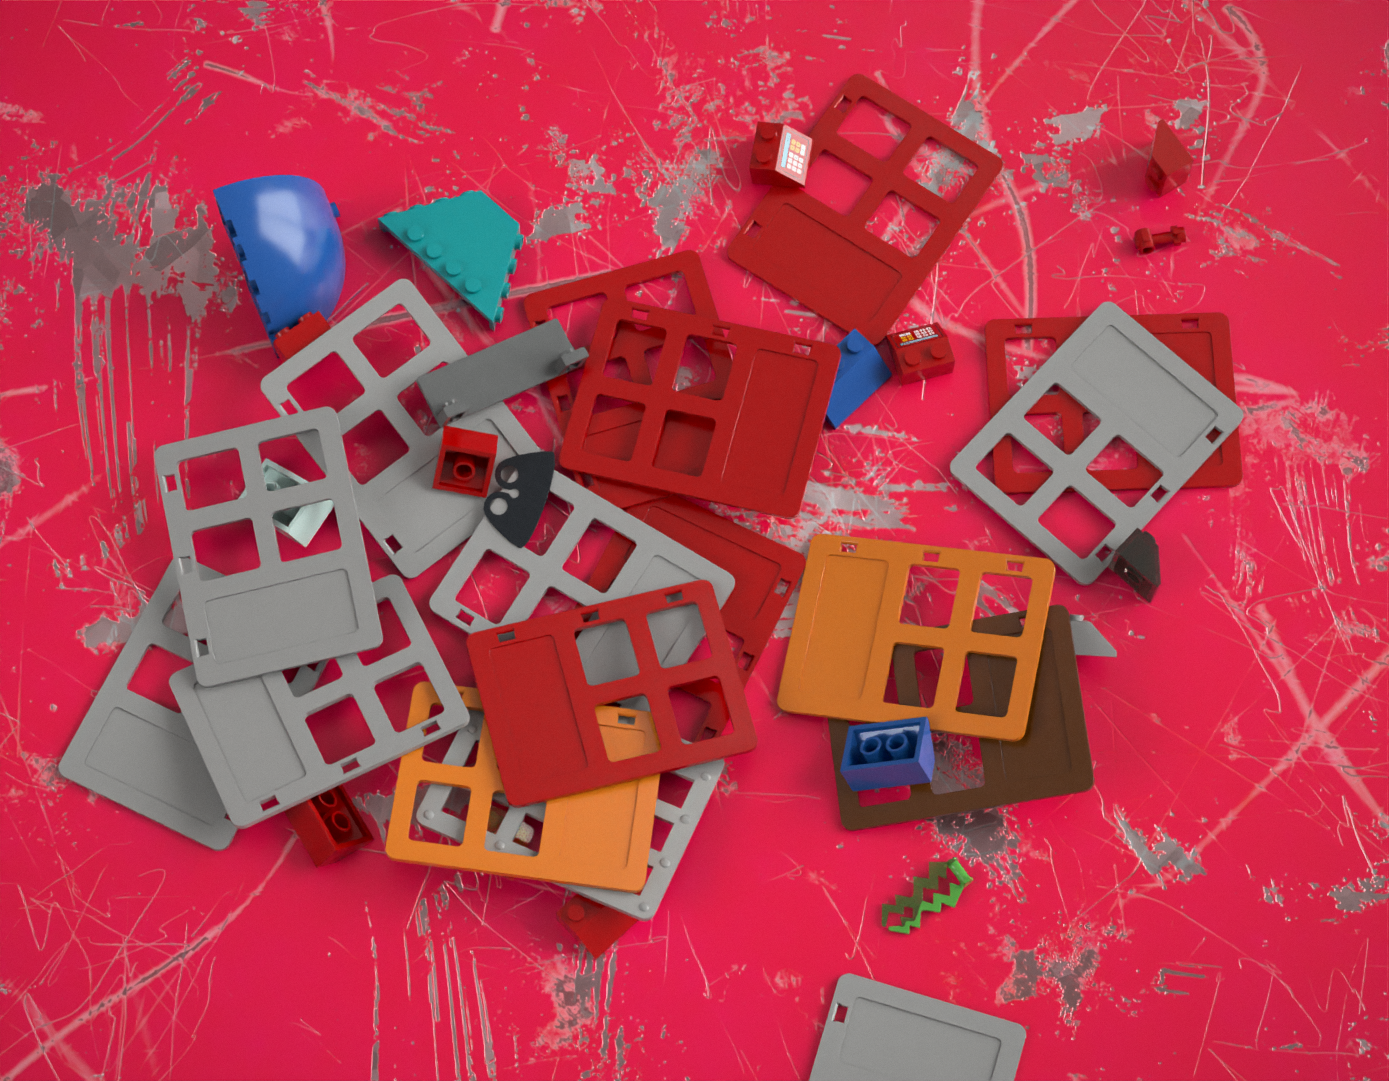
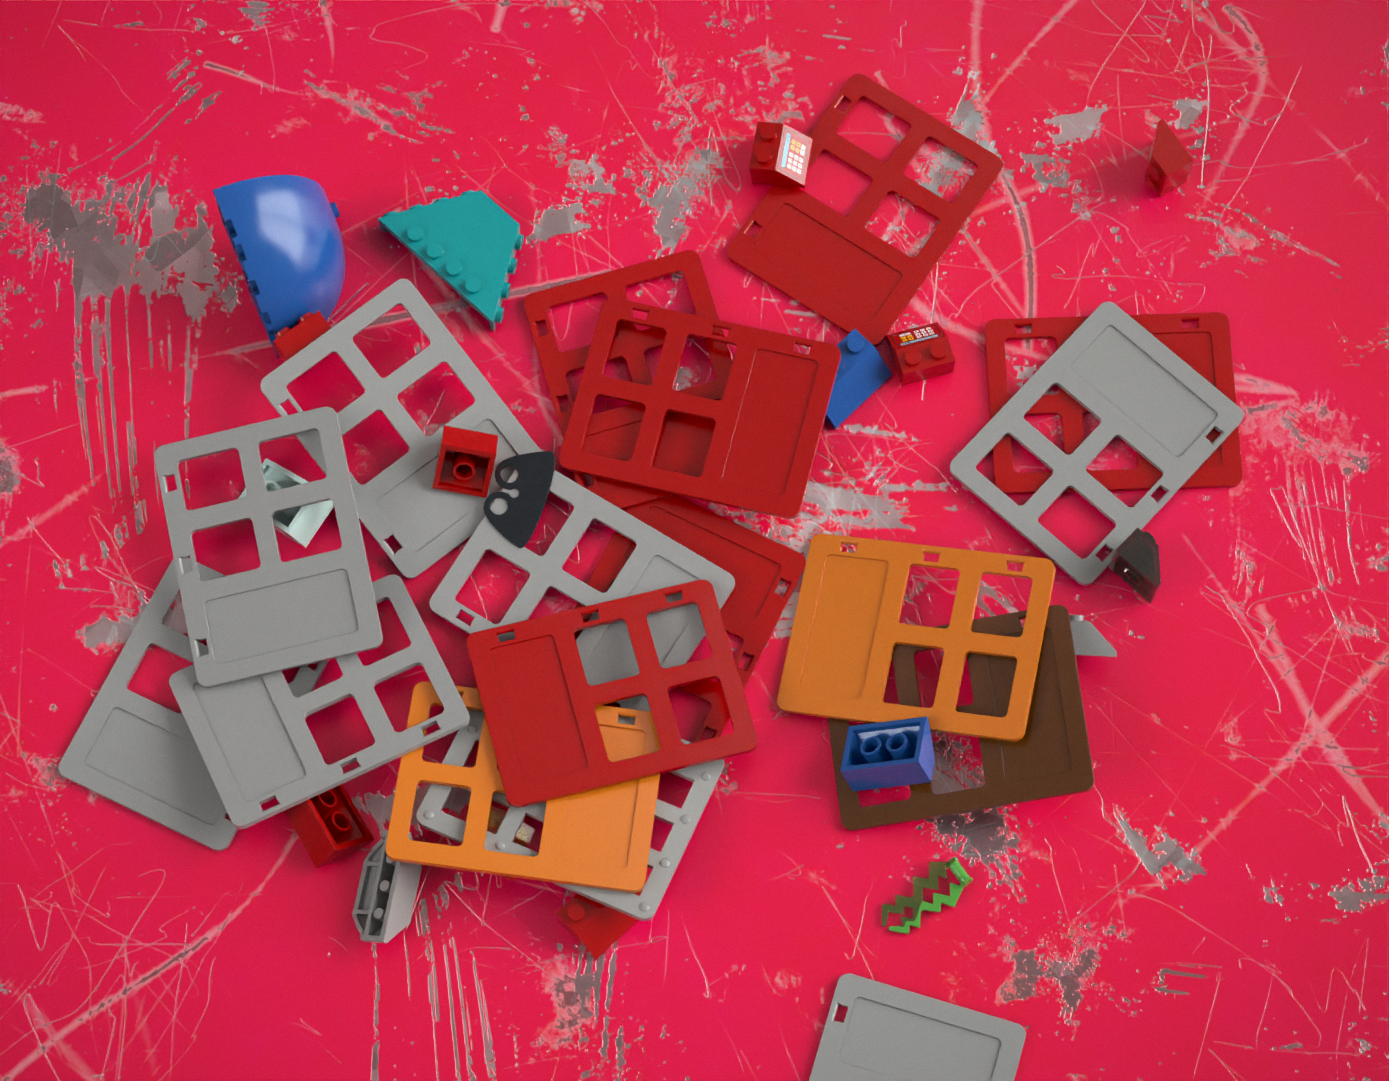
(385, 895): none -> light grey wedge
(499, 372): dark grey bracket -> none
(1145, 240): red bar -> none

